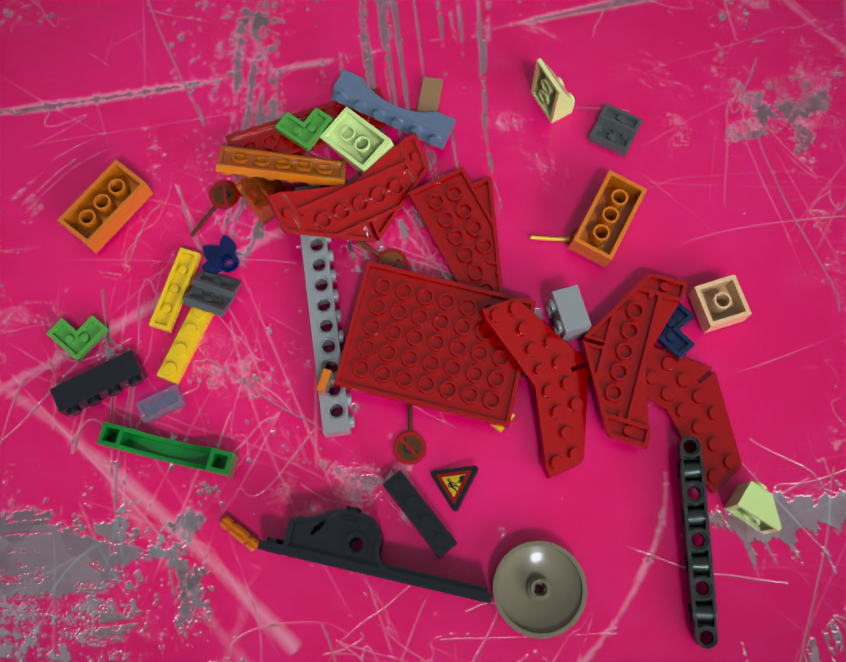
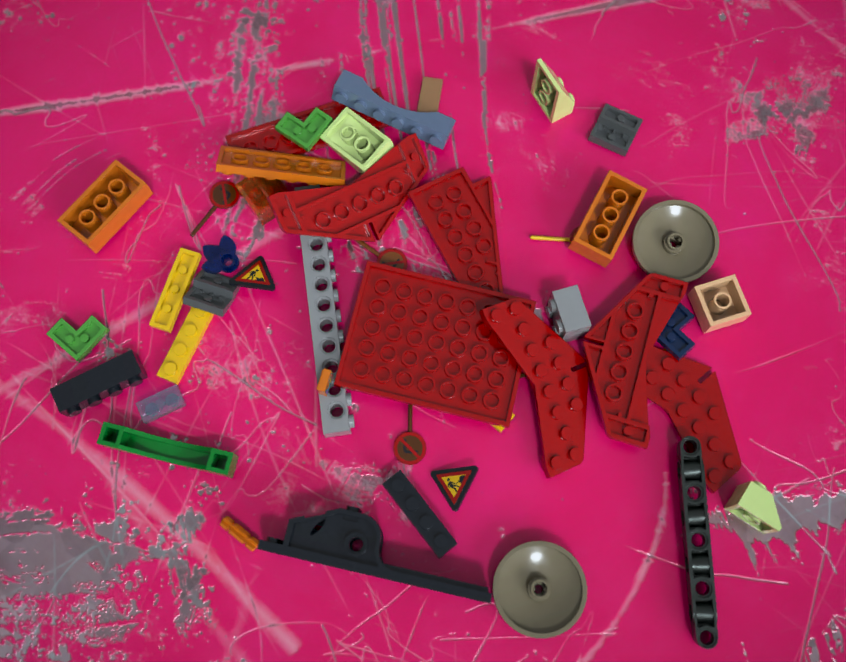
(254, 276): none -> piece
(687, 228): none -> dark tan dish

